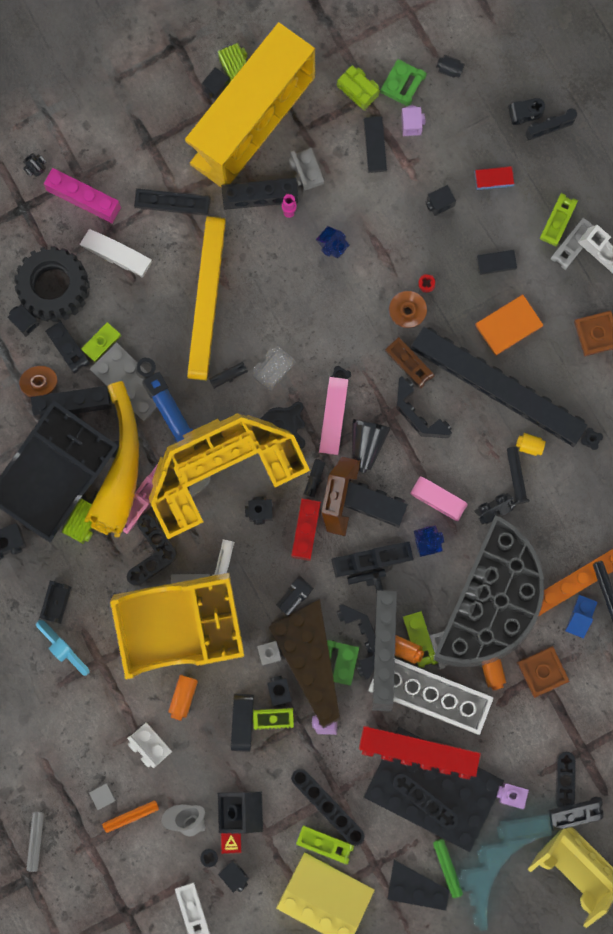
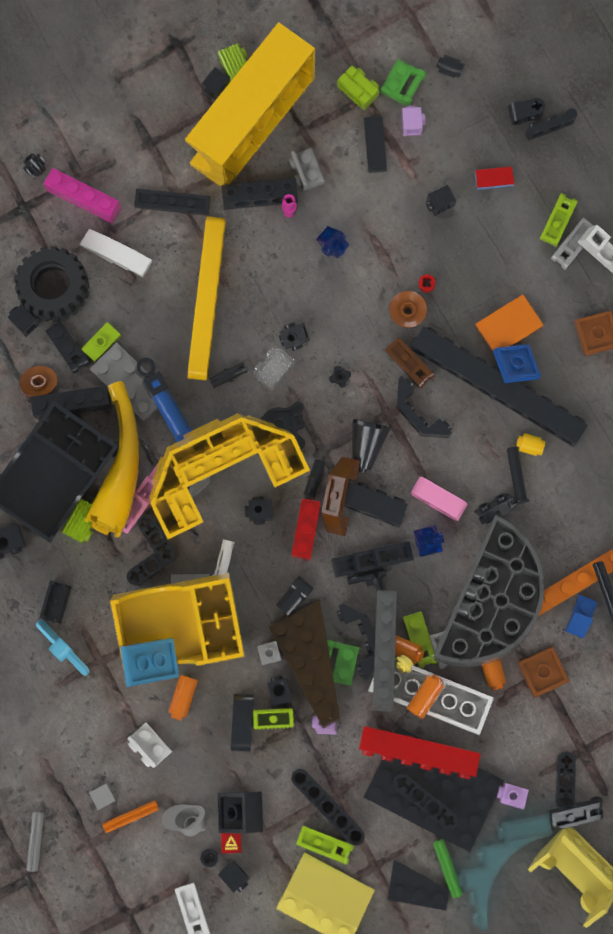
(149, 662): none -> dark azure tile
(299, 332): none -> black brick
(333, 415): bright pink slope -> none
(403, 664): none -> light yellow plate
(425, 696): none -> orange brick
(496, 262): black tile -> none
(516, 363): none -> blue tile
(587, 441): black plate -> none

